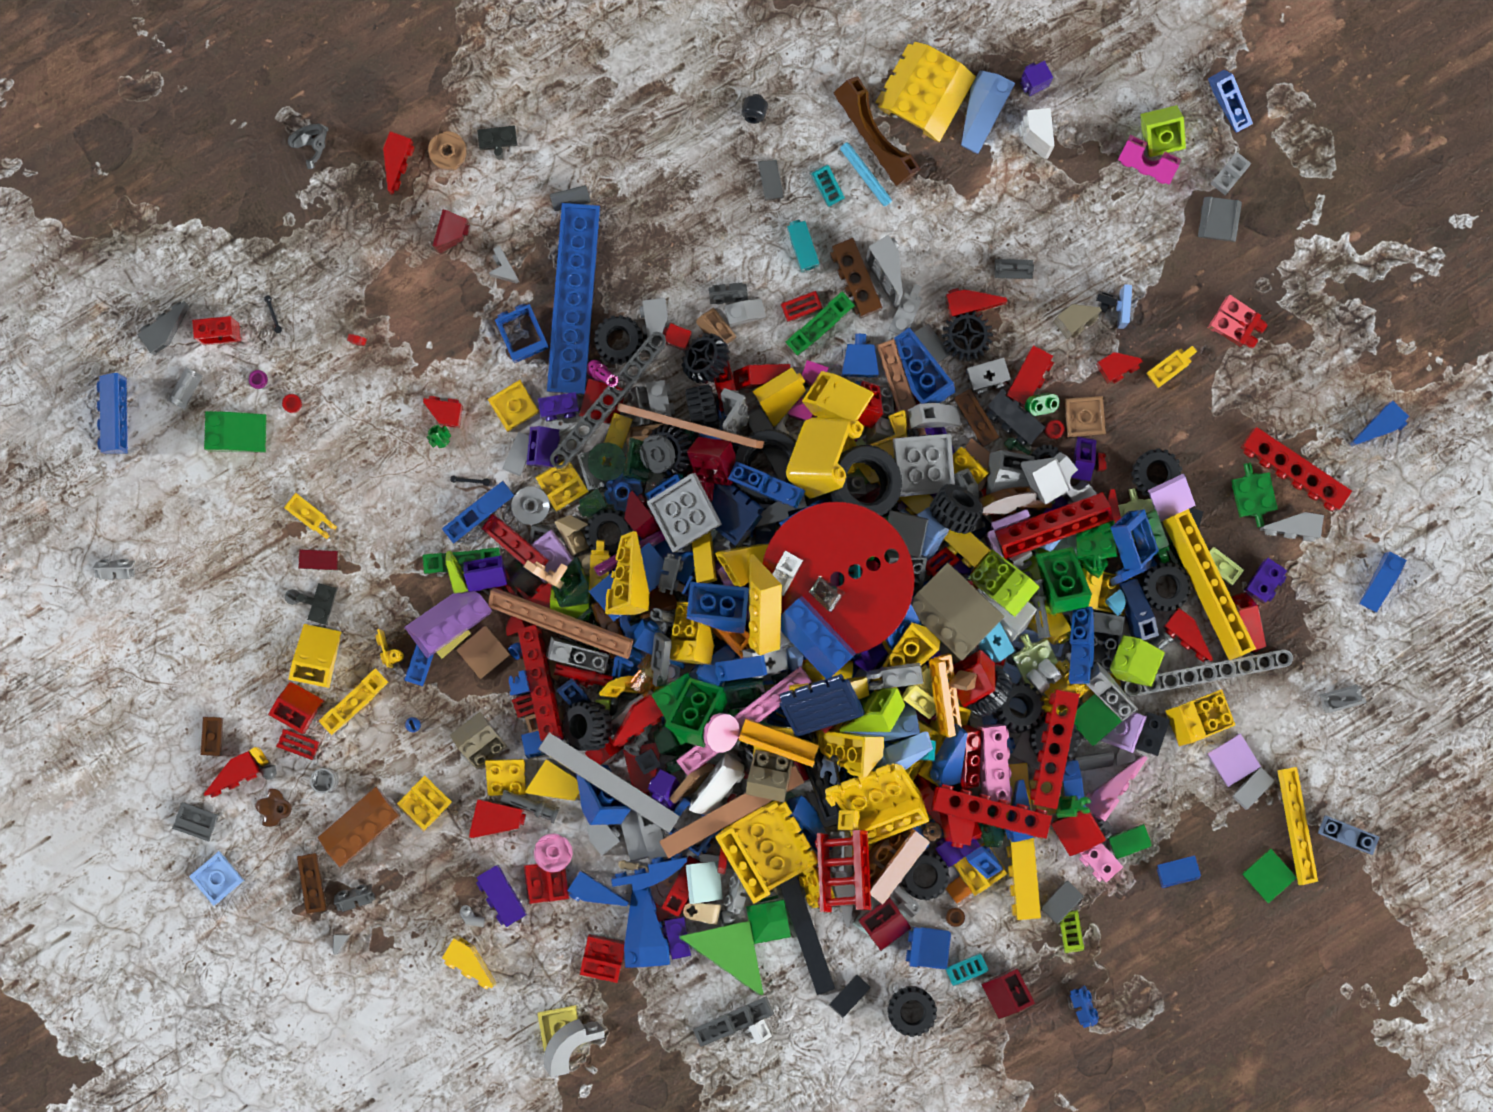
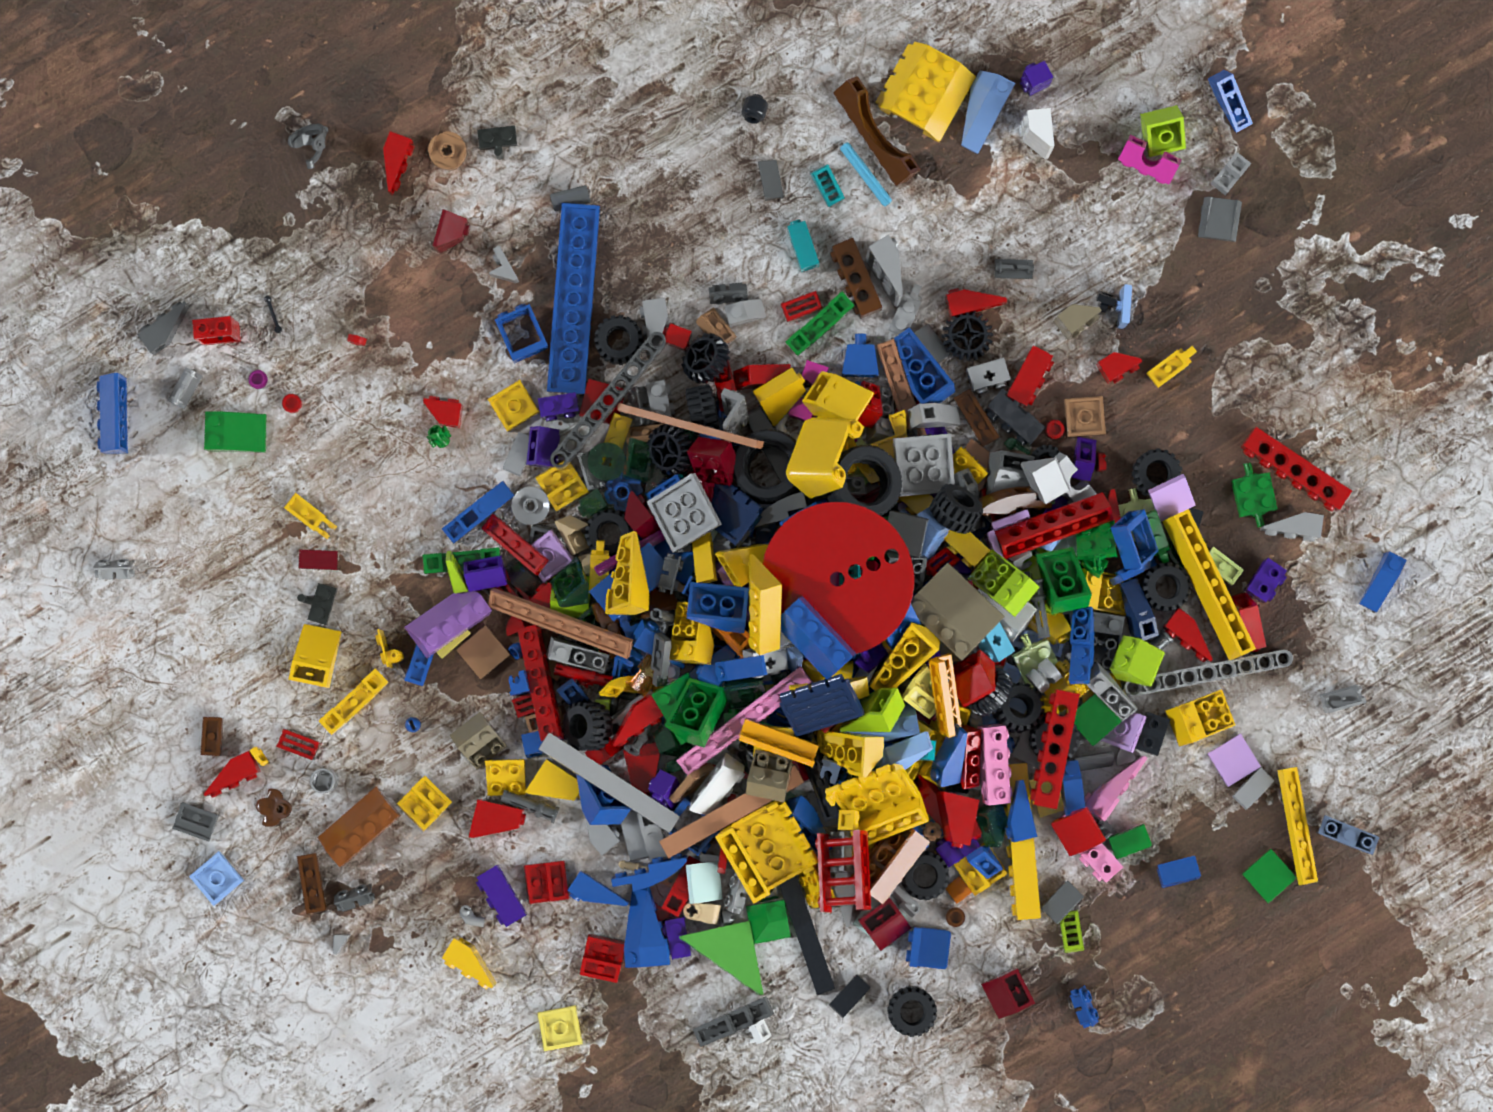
(269, 772): dark grey hinge -> none
(295, 593): dark grey hinge -> none
(296, 707): red slope -> none
(485, 482): black hinge -> none
(550, 576): light nougat plate -> none
(553, 852): bright pink tile -> none
(565, 1041): light grey arch -> none
(602, 369): dark pink pin -> none
(647, 761): black tile -> none
(657, 453): dark grey tile -> none
(721, 732): bright pink tile -> none
(766, 485): blue slope -> none
(786, 570): white slope -> none
(826, 593): clear smoke slope -> none
(834, 758): black hinge -> none
(896, 676): light grey hinge -> none
(963, 680): medium nougat slope -> none
(979, 957): teal slope -> none
(1038, 829): red brick -> none
(1046, 404): plate -> none
(1070, 805): green plate -> none
(1116, 602): medium azure tile -> none
(1237, 322): coral hips -> none
(1385, 422): blue slope -> none

